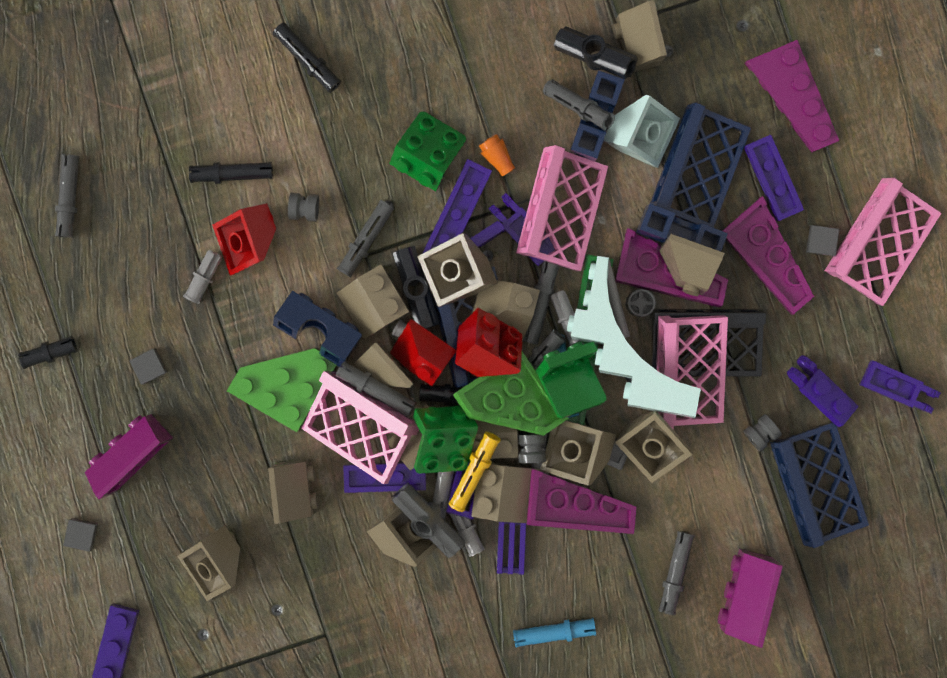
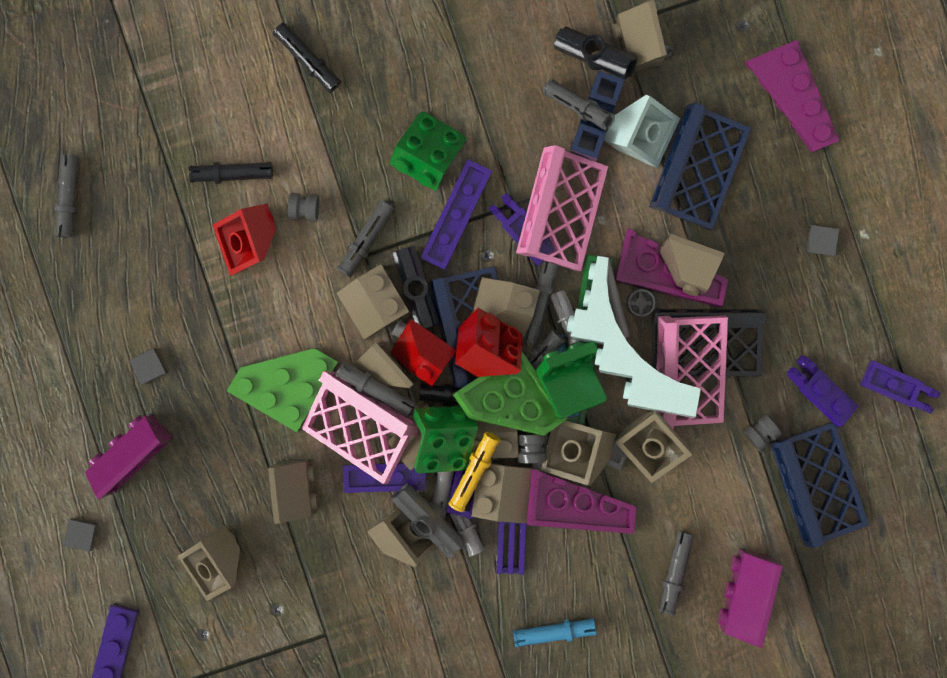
(48, 352): black pin -> none
(203, 277): light grey axle -> none
(300, 313): dark blue arch -> none
(456, 270): dark tan slope -> none
(488, 234): dark purple tile -> none
(497, 155): orange cone -> none
(660, 223): dark blue arch -> none
(763, 249): magenta wing -> none
(773, 178): dark purple plate -> none
(867, 225): bright pink fence -> none

